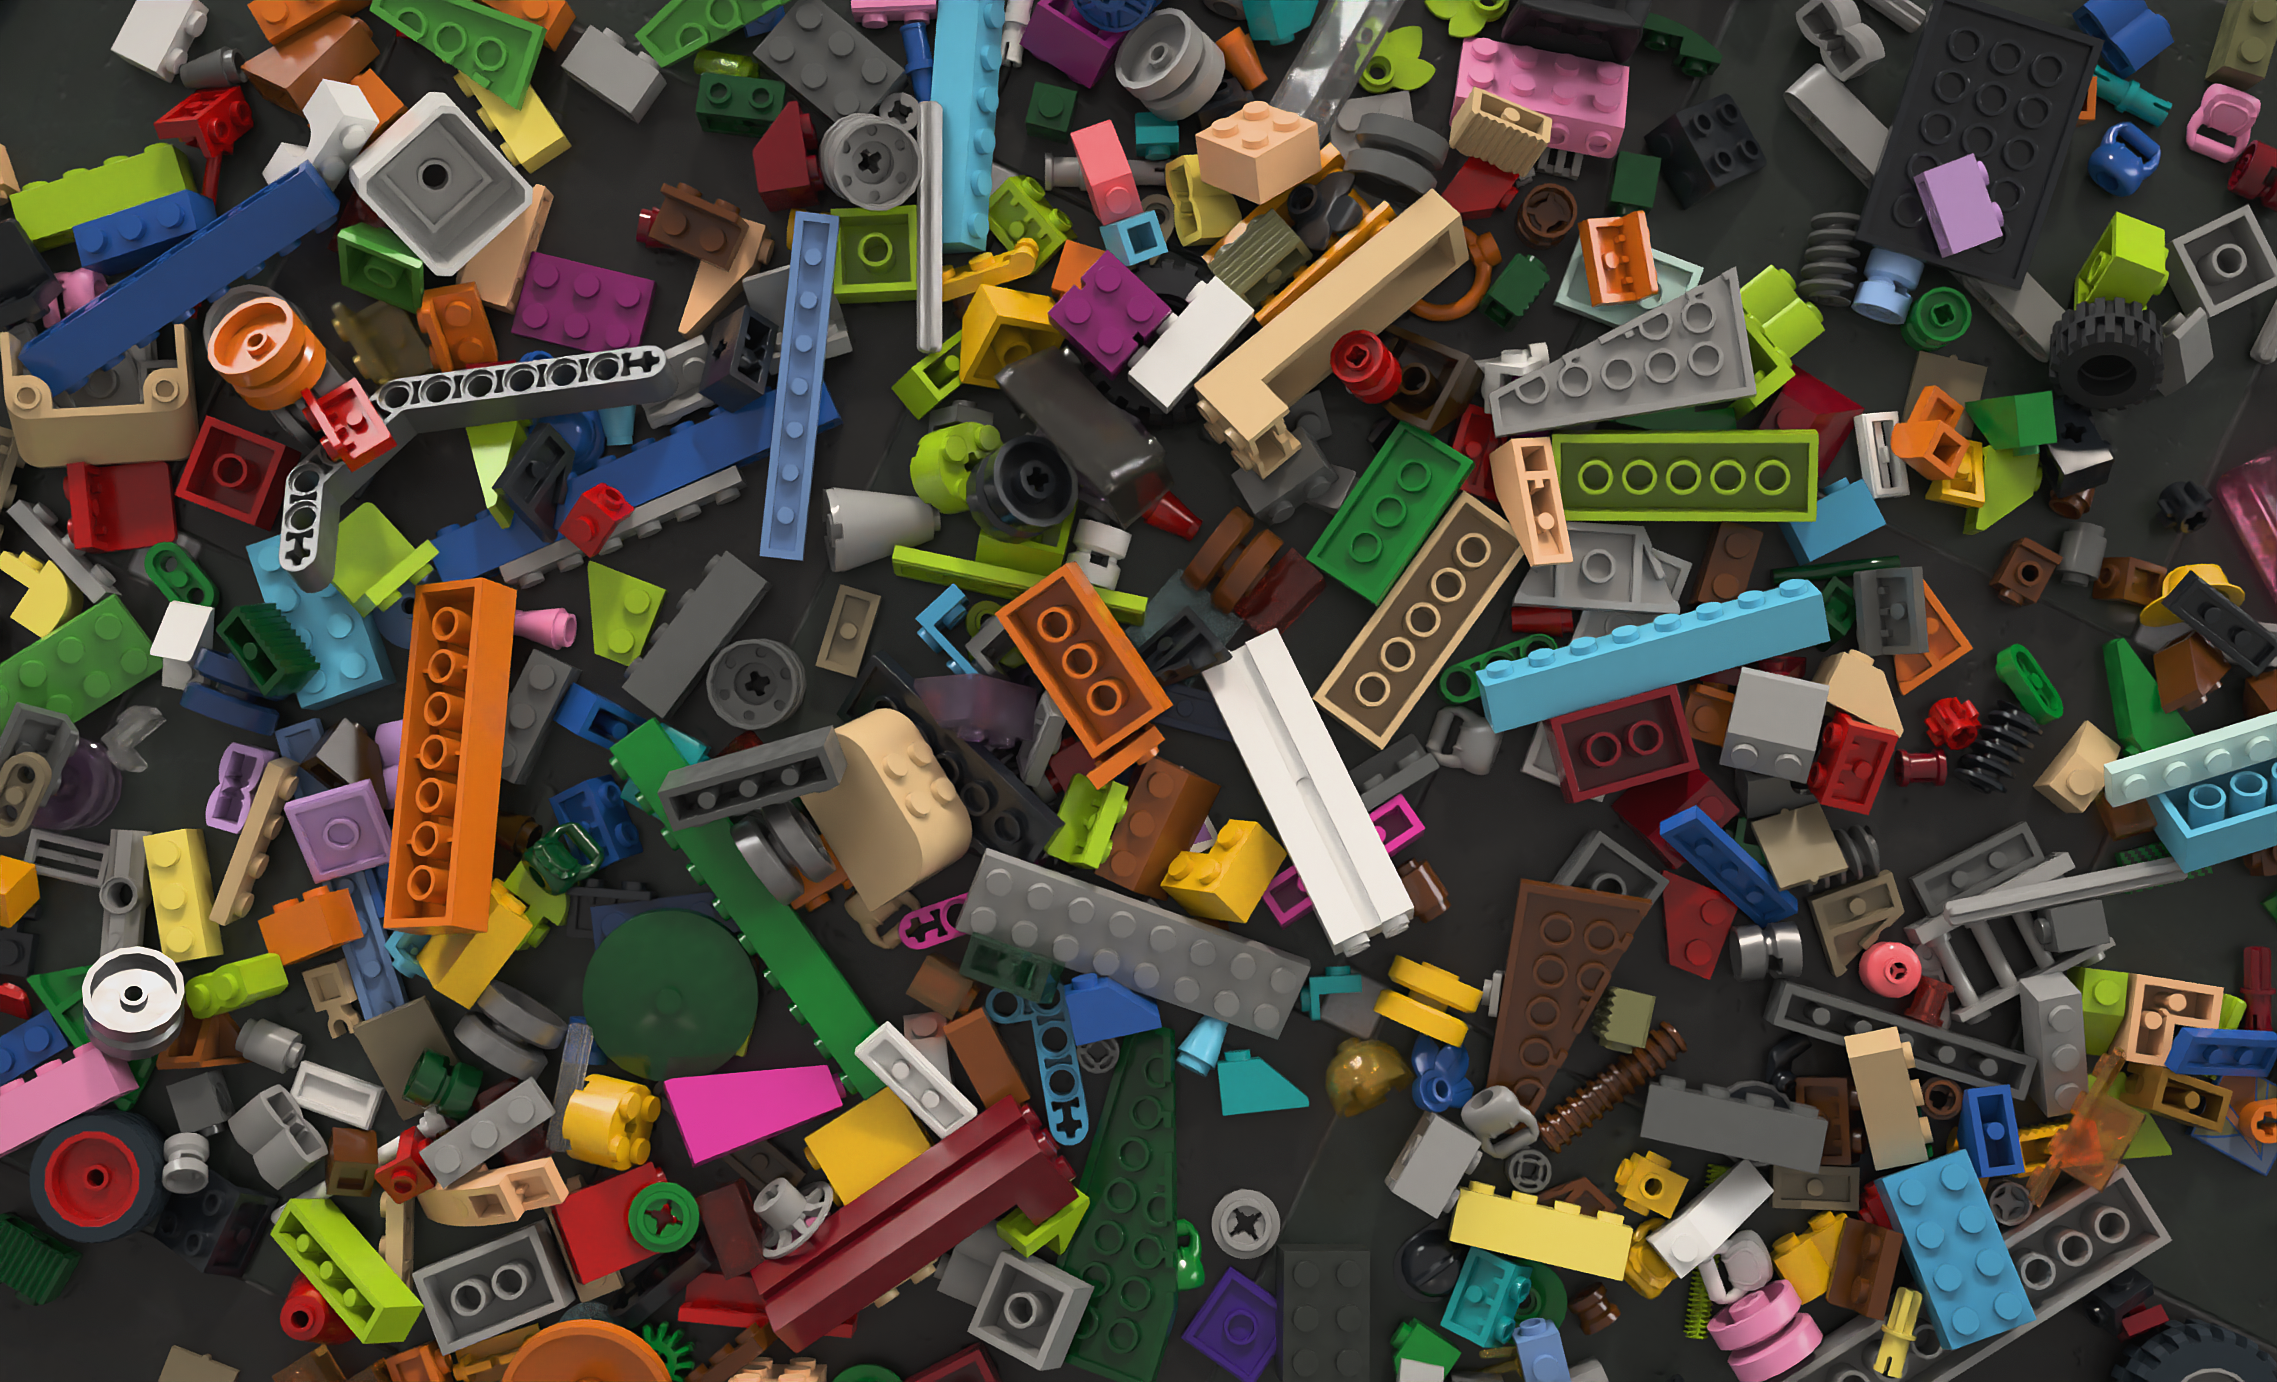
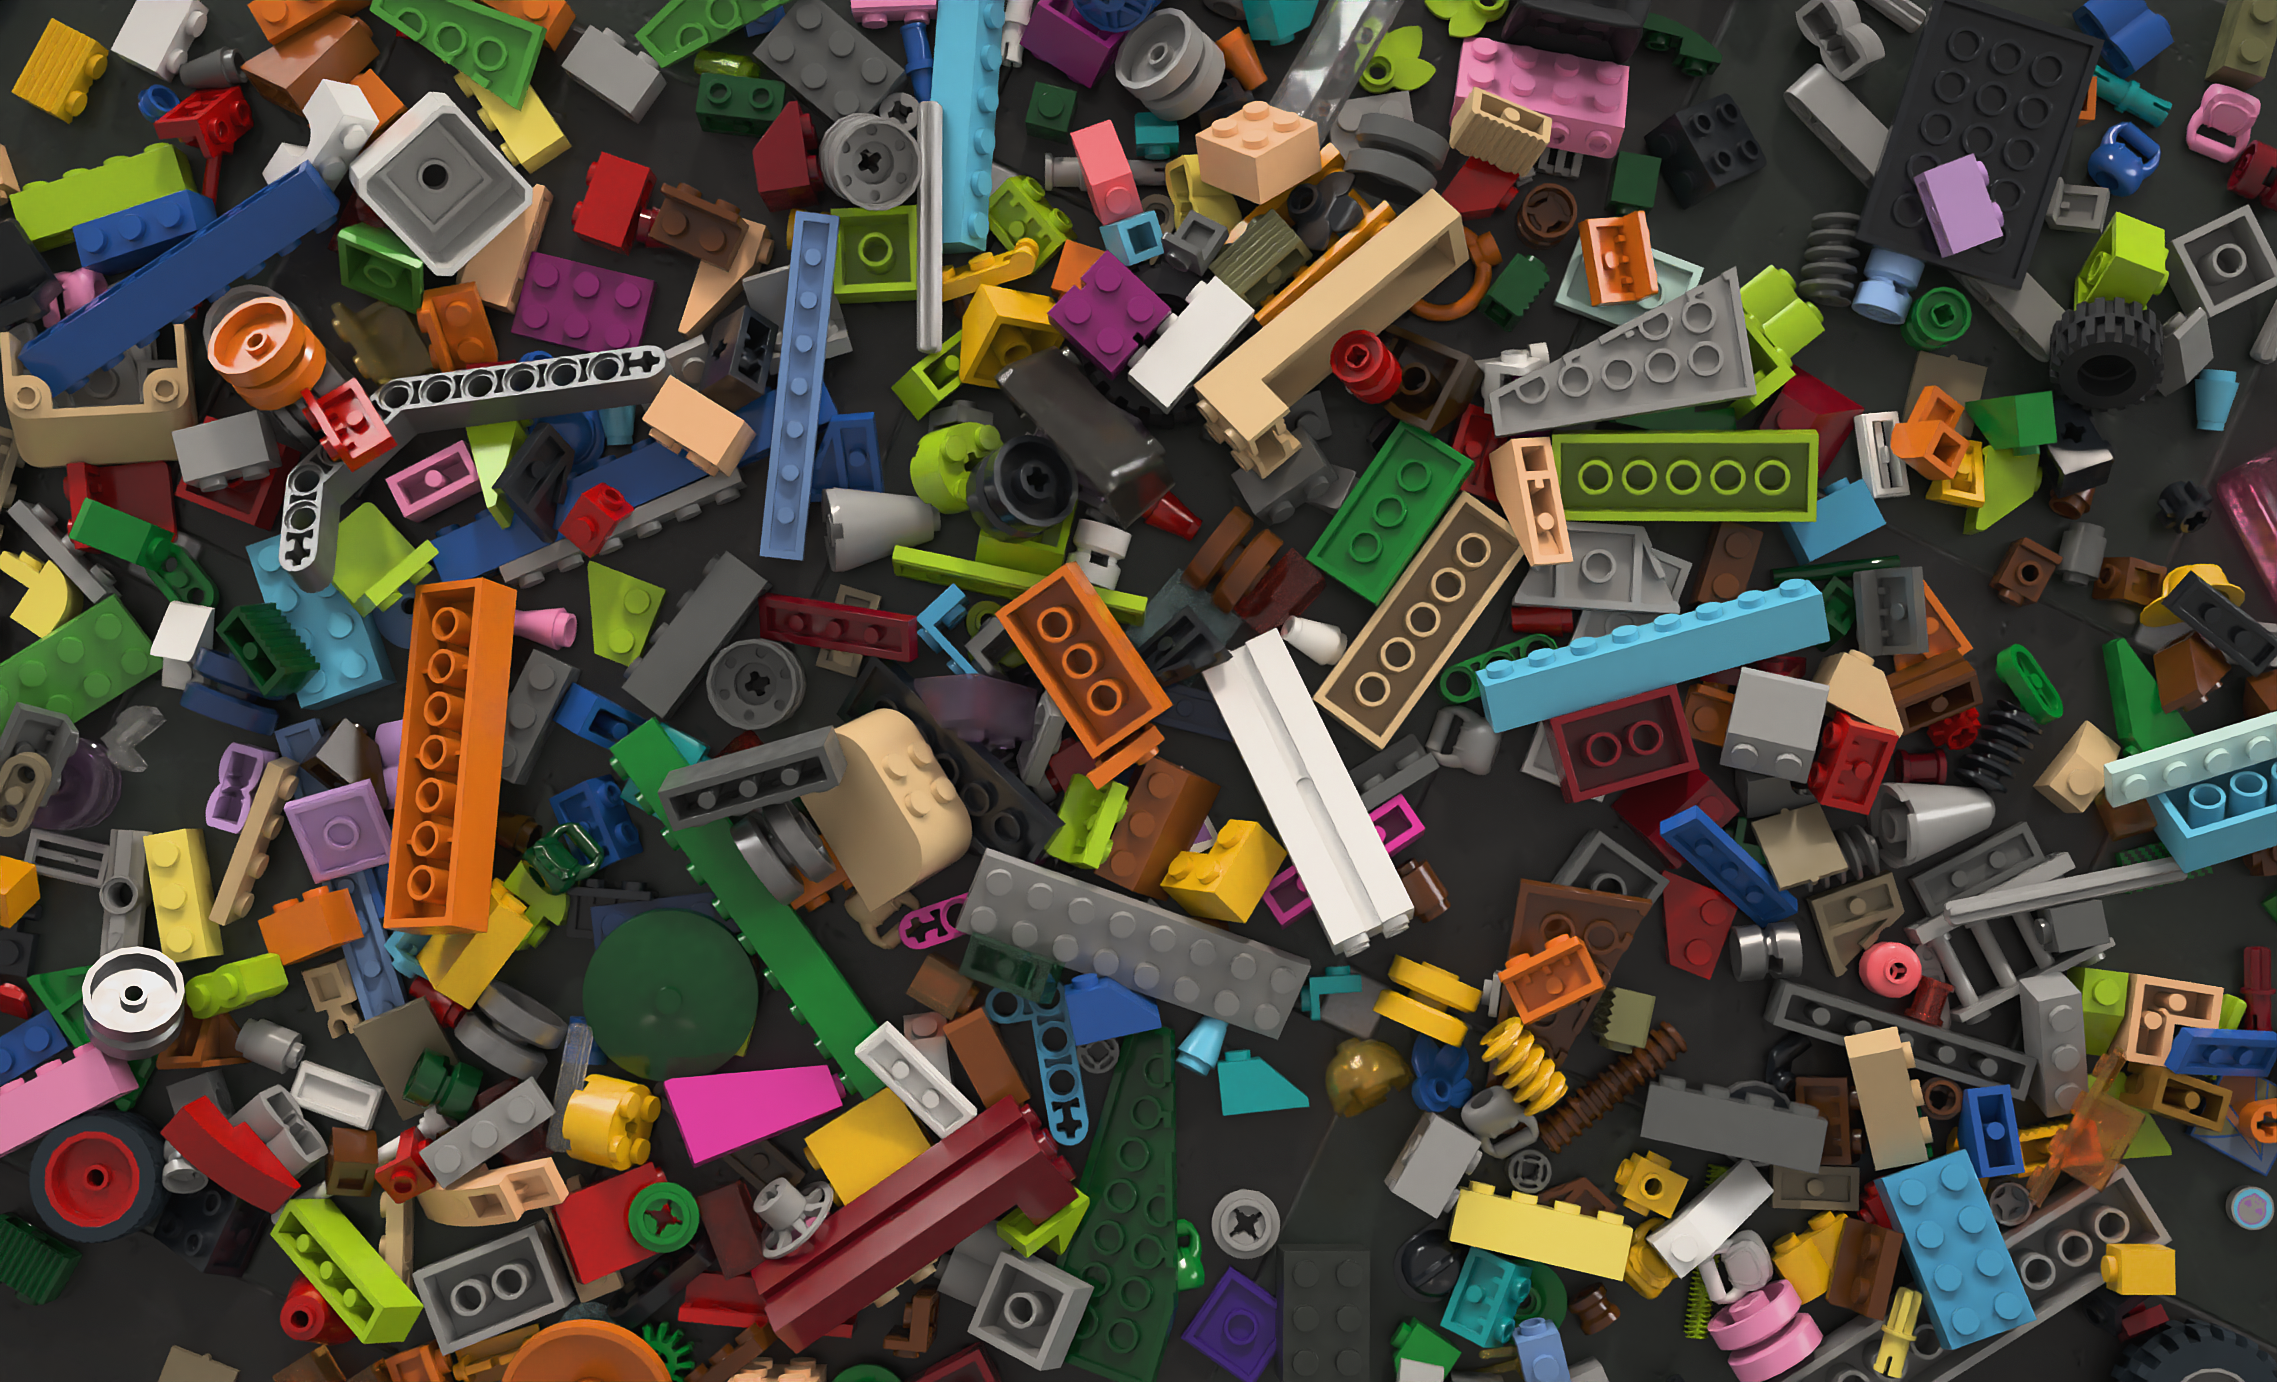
(61, 71): none -> yellow brick
(121, 535): none -> green slope
(156, 102): none -> blue plate
(227, 450): none -> light grey brick
(230, 1155): none -> red slope
(436, 482): none -> bright pink brick
(446, 1010): none -> red cone
(613, 203): none -> red brick
(698, 425): none -> light nougat brick
(838, 627): none -> dark red plate
(848, 456): none -> blue wing
(918, 1326): none -> reddish brown bracket
(1194, 243): none -> dark grey bracket
(1315, 639): none -> white cone
(1525, 1066): none -> yellow piece
(1551, 978): none -> orange bracket
(1925, 819): none -> light grey cone
(1934, 690): none -> reddish brown brick
(2077, 208): none -> light grey bracket
(2139, 1269): none -> yellow brick
(2214, 398): none -> medium azure cone
(2250, 1207): none -> tile

